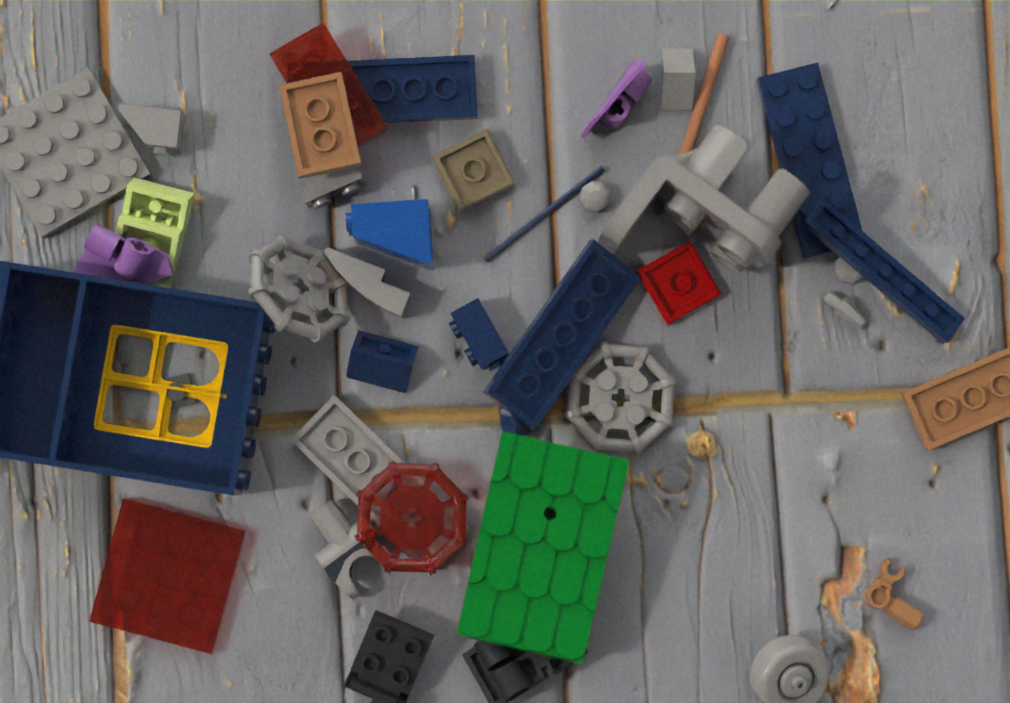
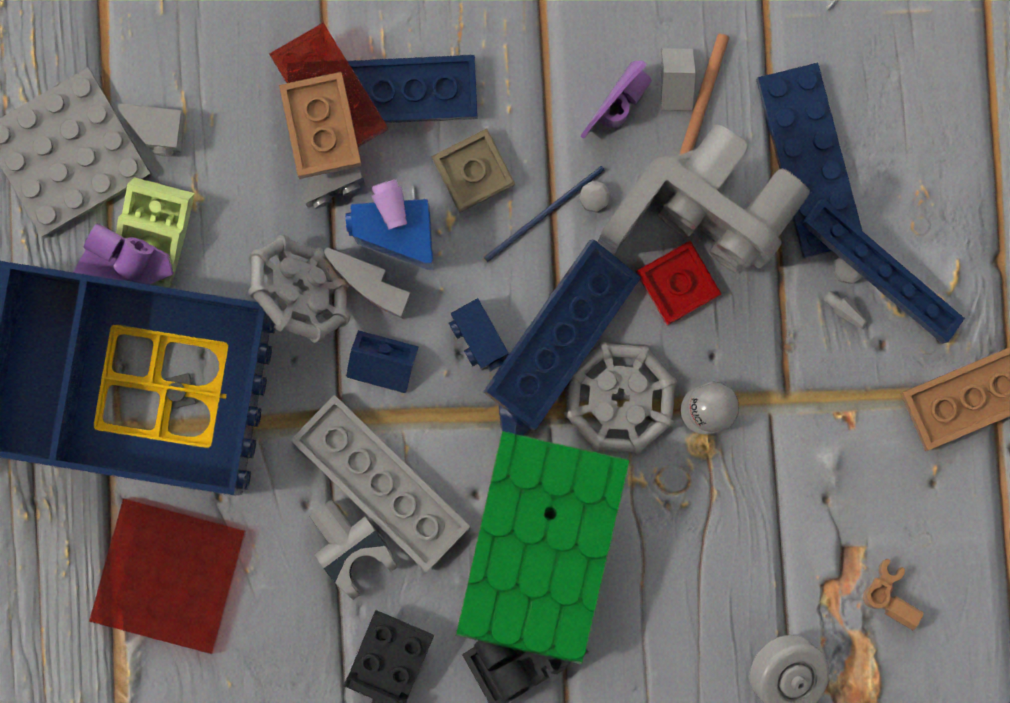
(390, 203): none -> lavender cone
(398, 530): clear red plate -> none
(710, 408): none -> light grey helmet

